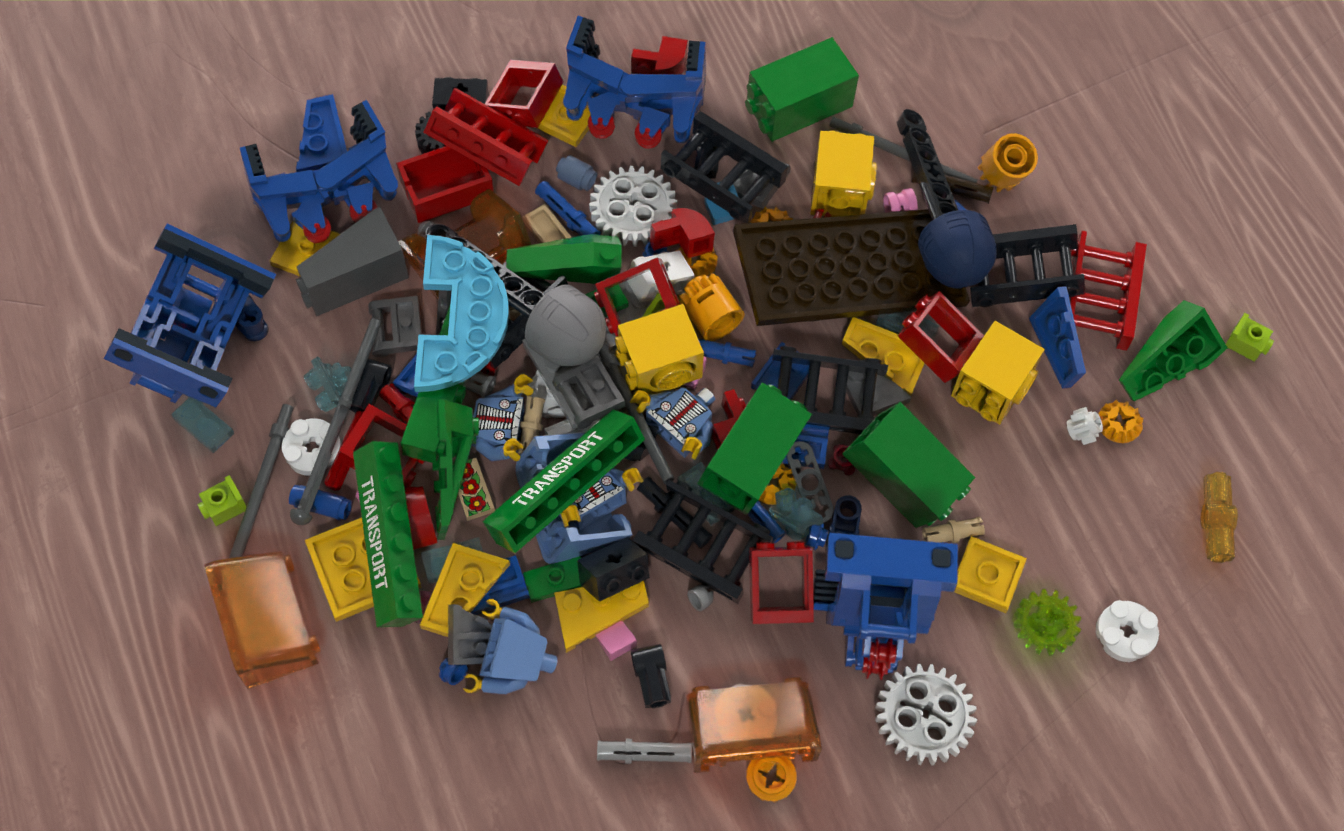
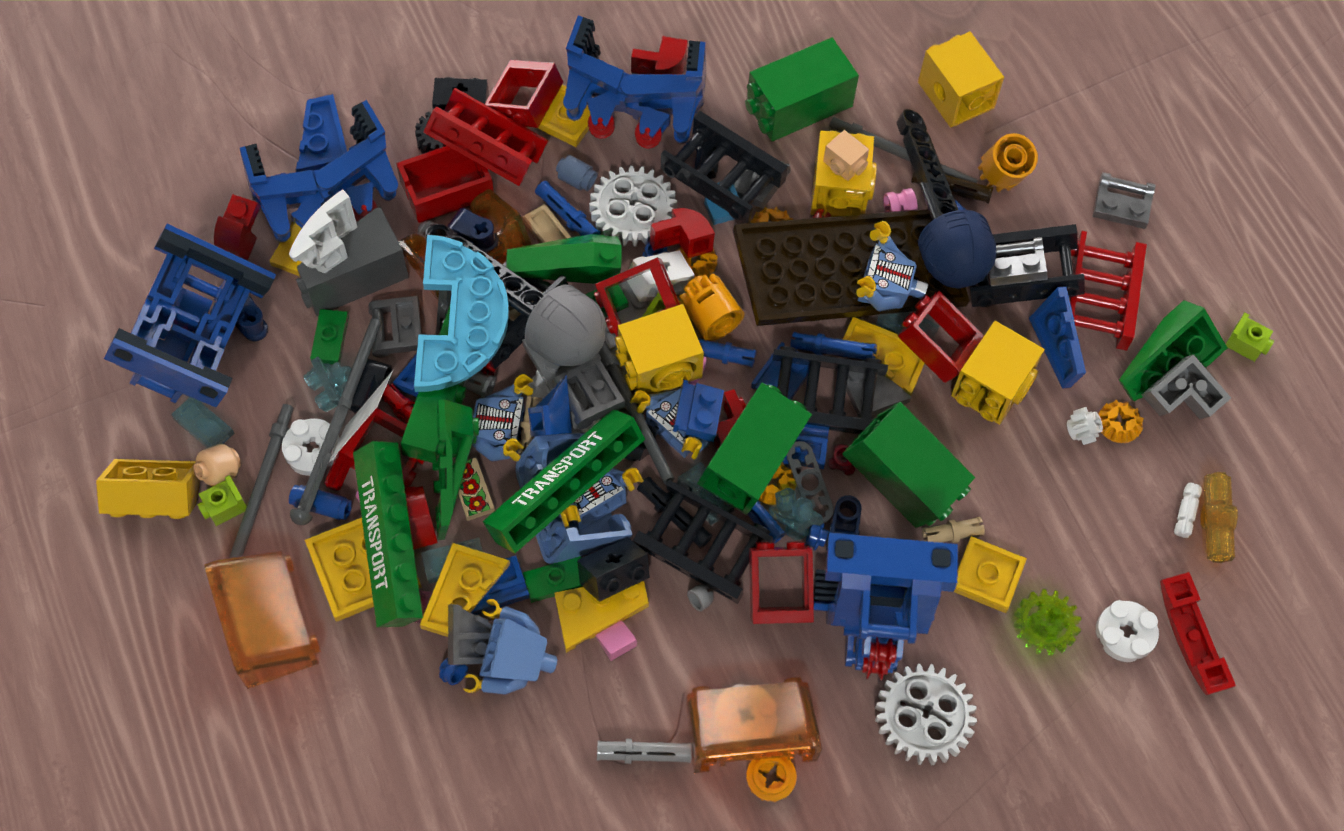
(148, 488): none -> yellow slope
(216, 464): none -> light nougat head
(234, 228): none -> red brick
(320, 238): none -> white slope
(330, 336): none -> green plate
(361, 416): none -> white sticker
(474, 229): none -> dark blue piece
(552, 413): none -> blue slope
(650, 668): black piece -> none
(698, 410): none -> blue plate
(824, 345): none -> blue pin
(846, 155): none -> light nougat brick
(888, 274): none -> torso
(960, 79): none -> yellow brick
(1019, 268): none -> flat silver plate
(1120, 207): none -> flat silver plate
(1188, 383): none -> light grey brick
(1188, 510): none -> white axle
(1193, 636): none -> red slope

